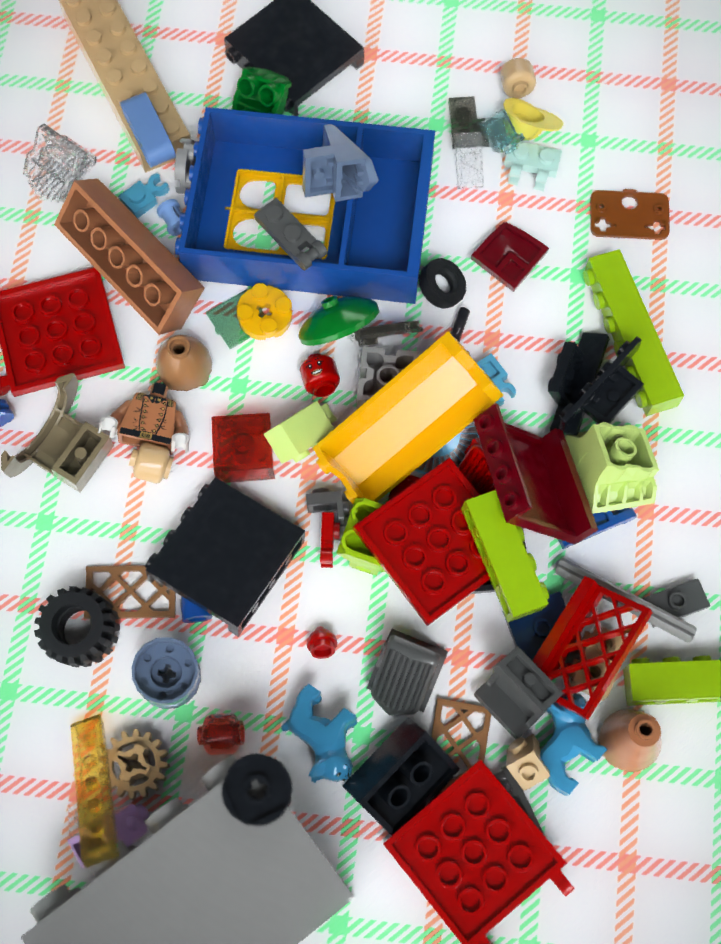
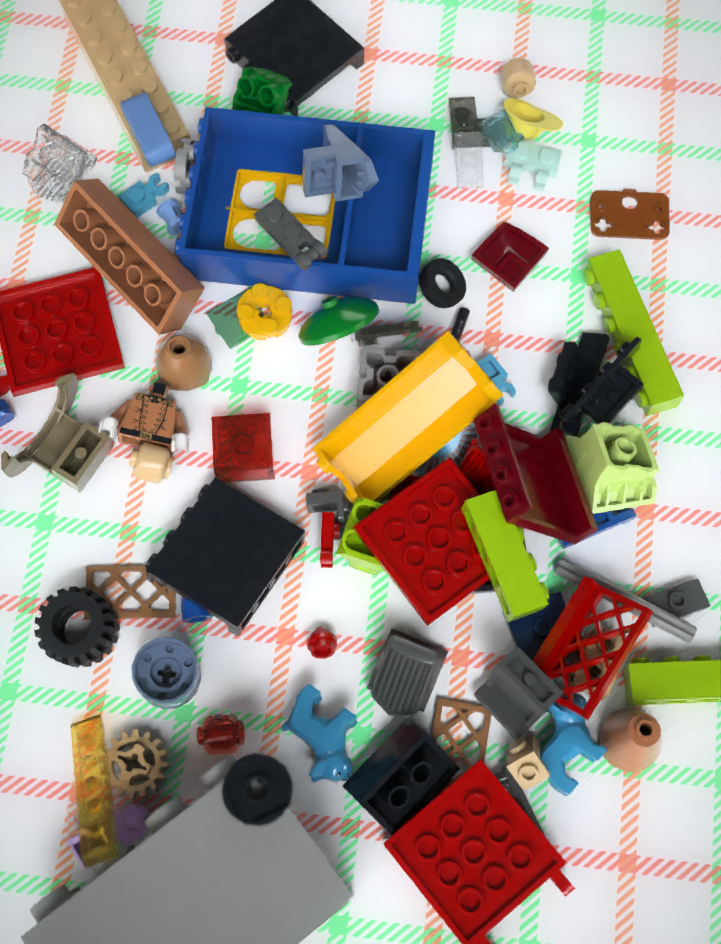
(300, 432): yellowish green brick -> none
(319, 375): red head -> none

